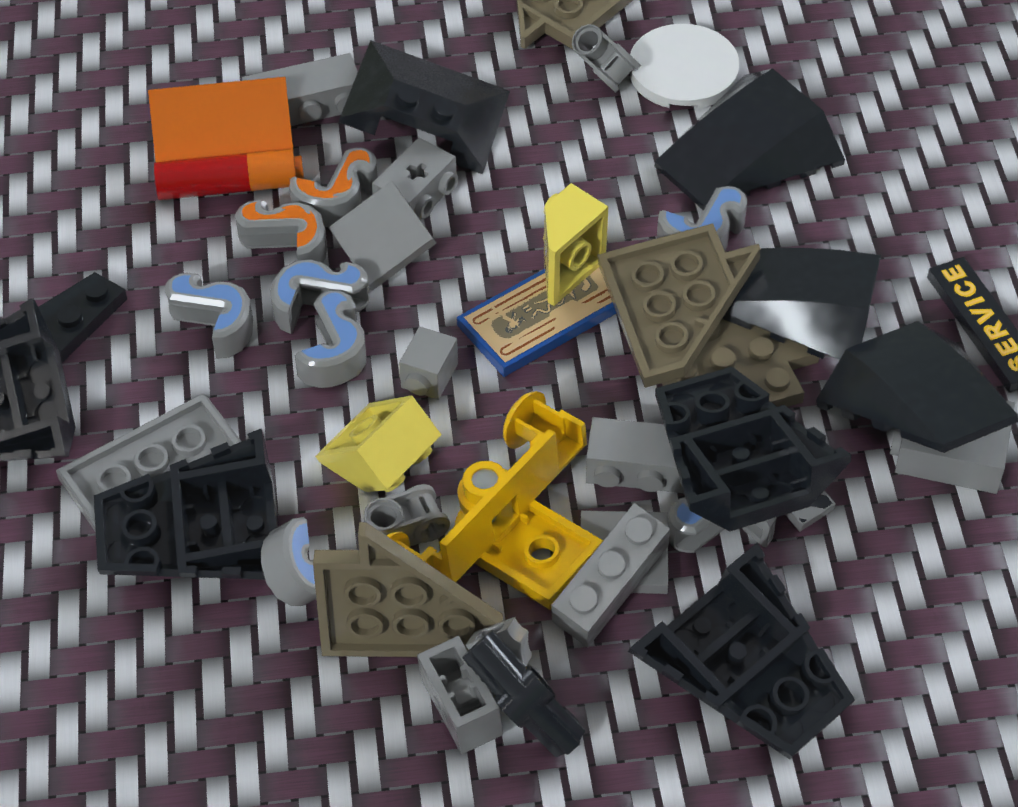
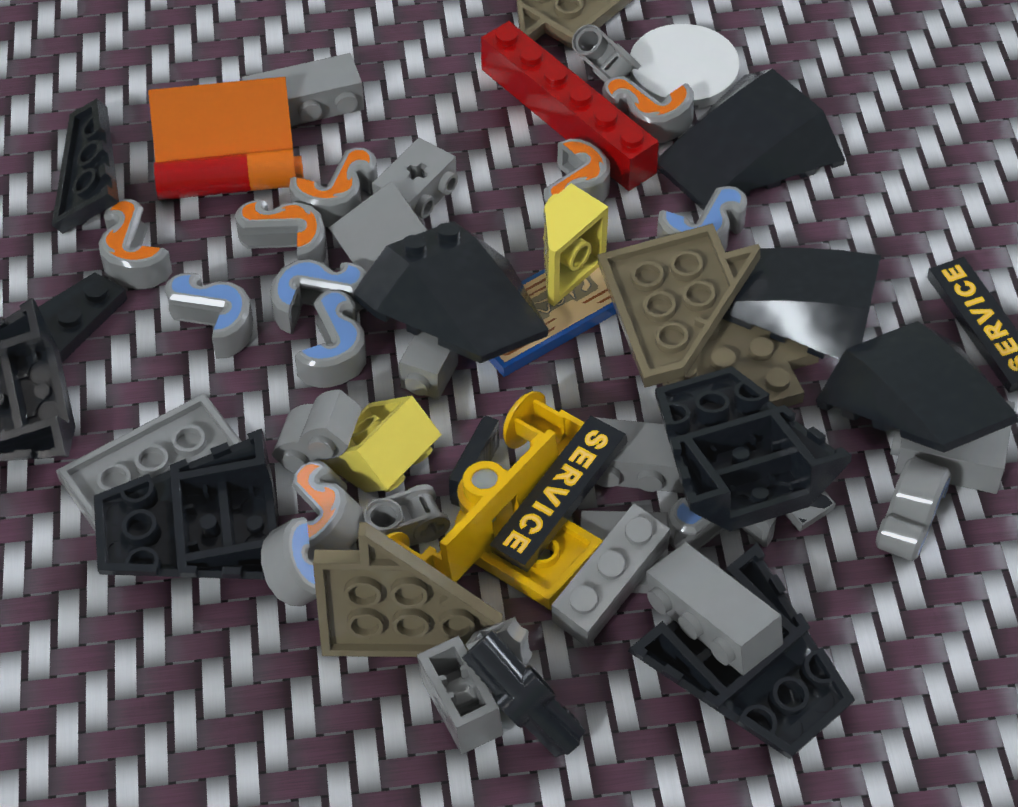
(87, 168): none -> black wing
(122, 251): none -> light grey animal
(317, 430): none -> light grey brick
(337, 511): none -> light grey animal
(428, 100): black slope -> none
(454, 291): none -> black wedge
(480, 448): none -> black tile
(558, 493): none -> black tile
(568, 103): none -> red brick
(584, 167): none -> light grey animal
(662, 119): none -> light grey animal
(714, 608): none -> light grey brick
(913, 508): none -> light grey animal

